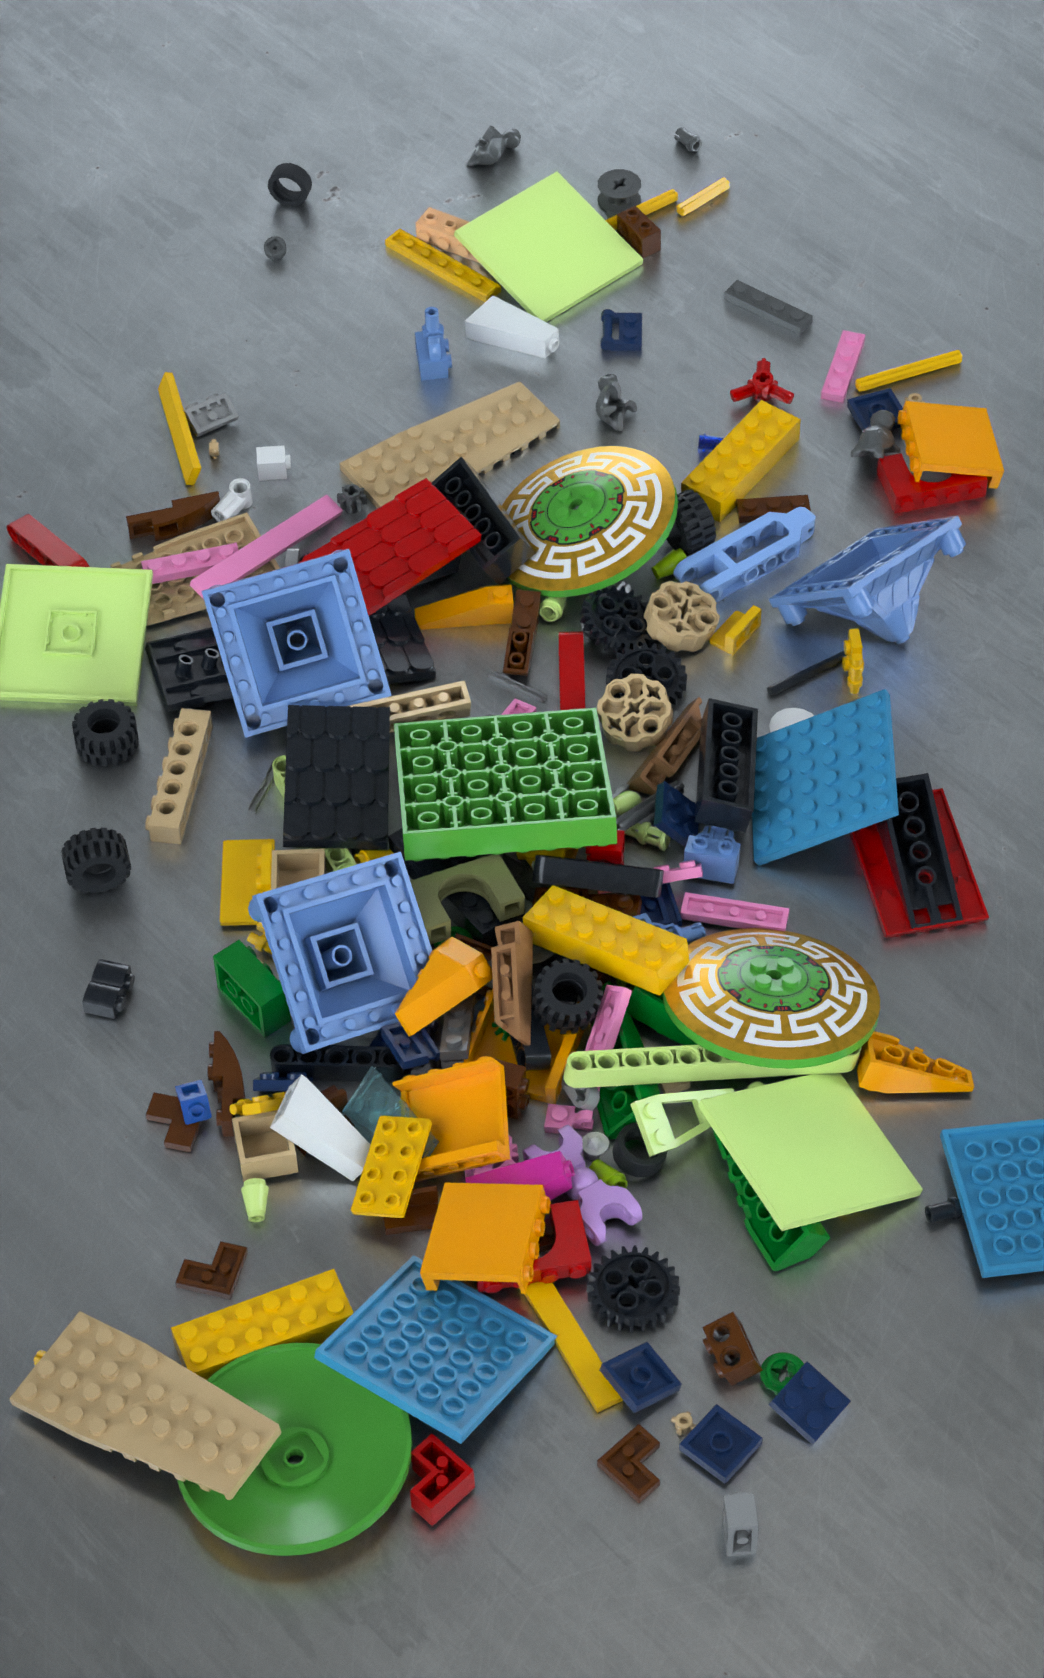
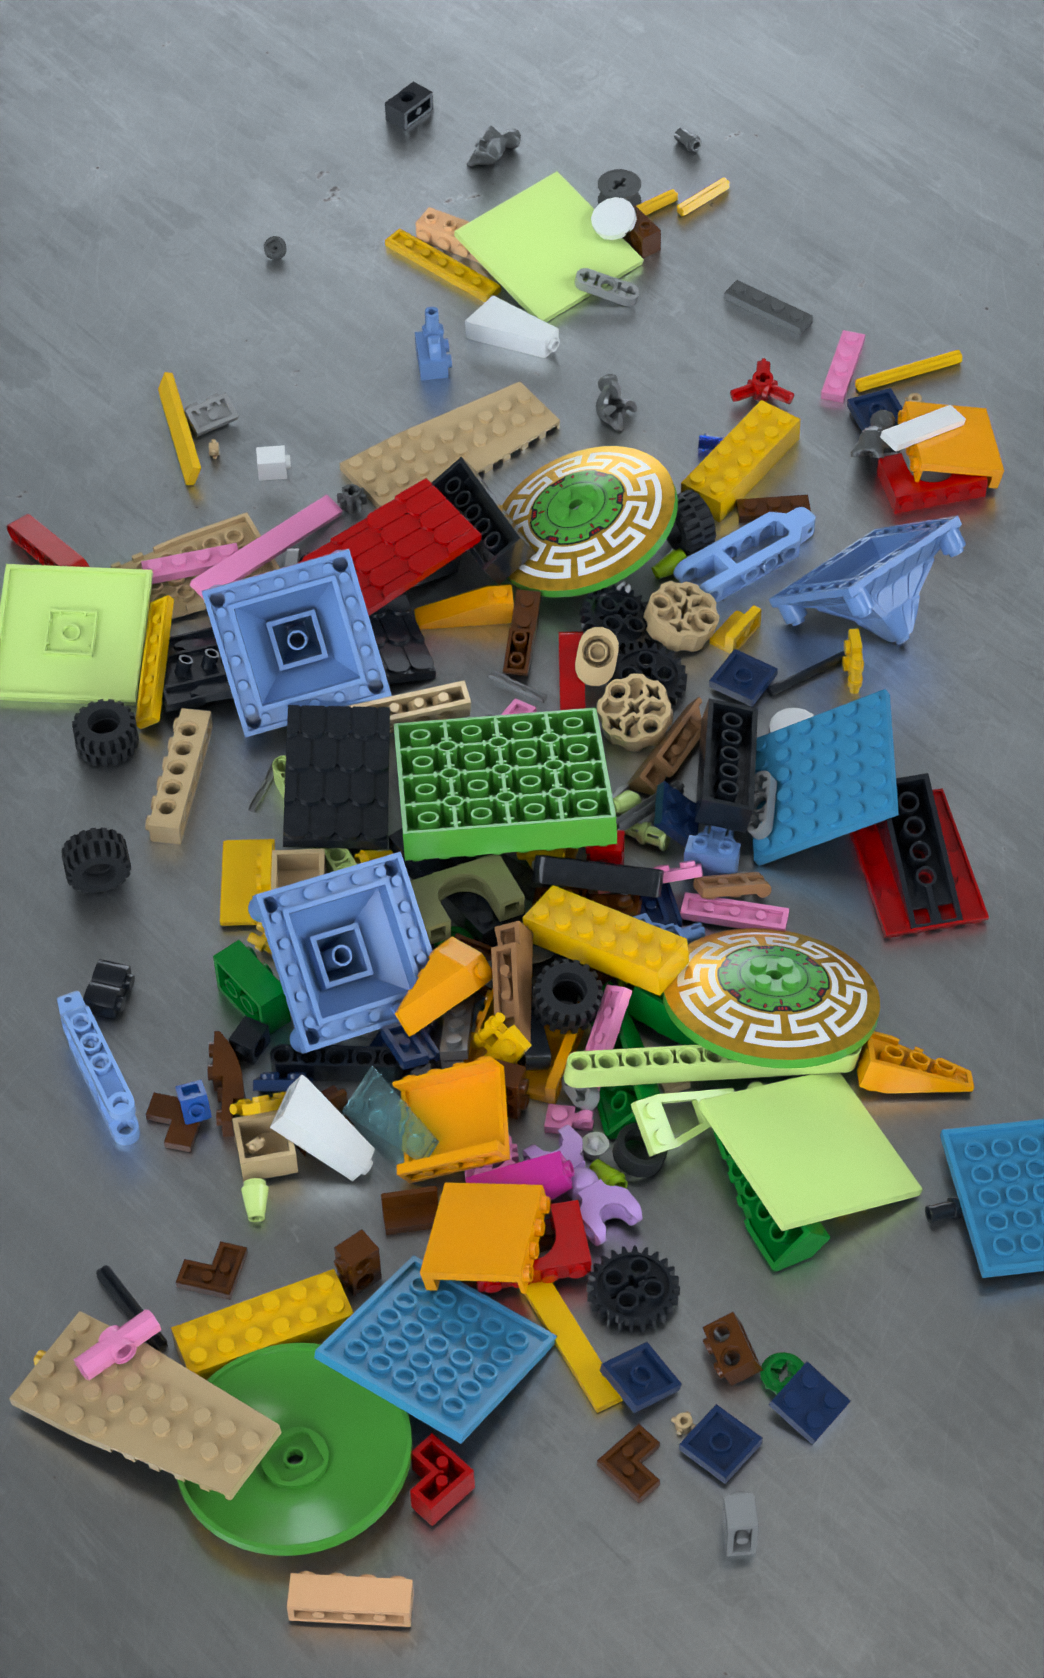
(105, 1083): none -> light blue piece
(117, 1344): none -> bright pink piece
(127, 1302): none -> black axle
(154, 662): none -> yellow tile
(170, 522): reddish brown slope -> none
(237, 499): white piece -> none
(249, 1040): none -> black brick
(254, 1144): none -> tan piece
(294, 173): black tyre -> none
(350, 1599): none -> light nougat brick
(357, 1263): none -> reddish brown brick
(391, 1166): yellow bracket -> none
(409, 105): none -> black brick
(510, 1043): none -> yellow plate
(552, 606): yellowish green cone -> none
(596, 656): none -> tan piece
(613, 218): none -> white tile
(620, 297): none -> light grey beam
(629, 331): dark blue plate -> none
(732, 885): none -> medium nougat plate
(743, 677): none -> dark blue plate
(766, 813): none -> light grey beam
(922, 428): none -> white tile

